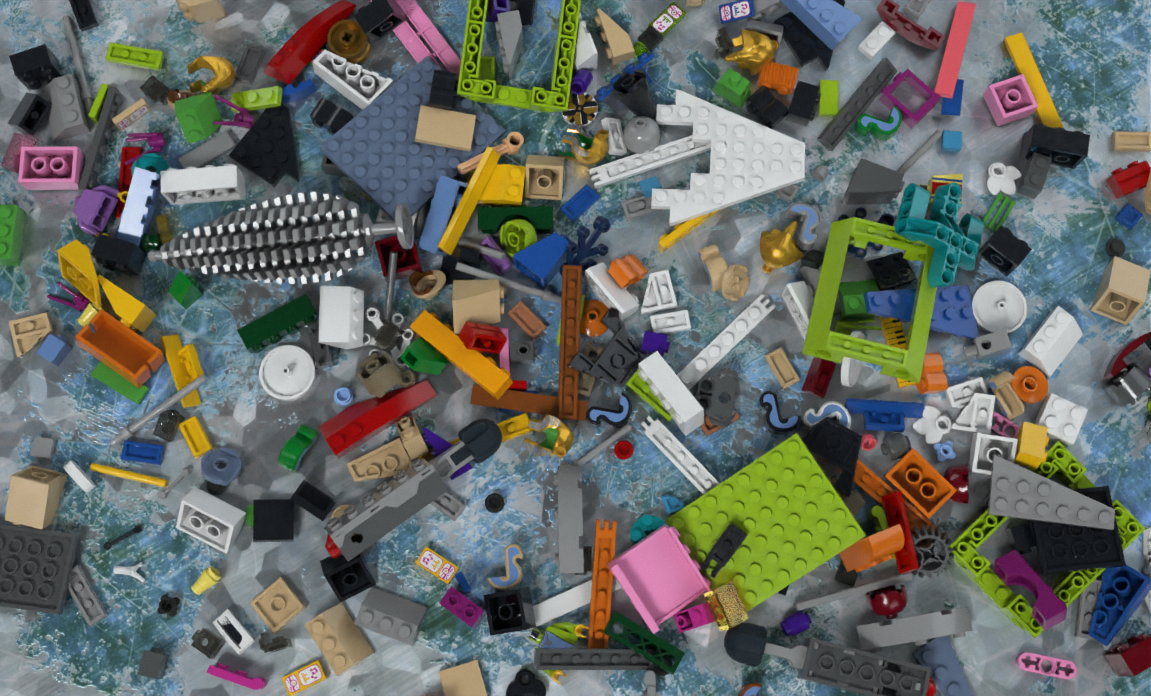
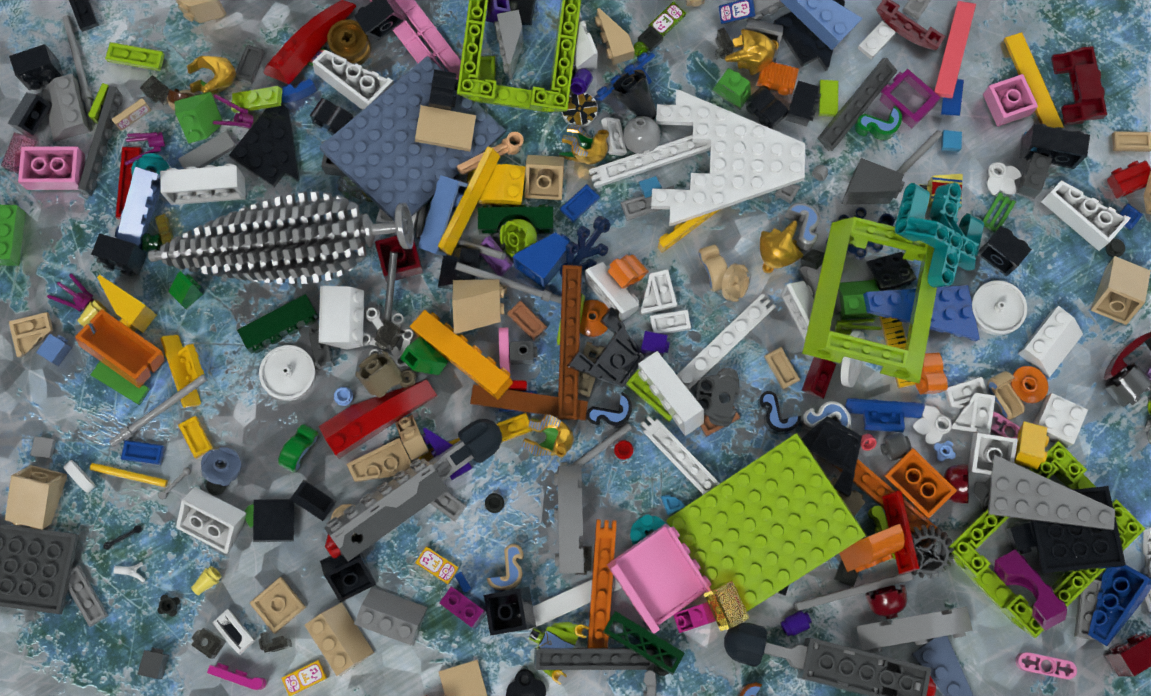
(79, 270): yellow slope -> none
(95, 208): medium lavender torso -> none
(168, 424): clear smoke bracket -> none
(427, 284): tan piece -> none
(482, 337): red brick -> none
(725, 548): black hinge -> none
(996, 344): light grey torso -> none
(1085, 85): none -> dark red bracket
(1085, 215): none -> white wedge

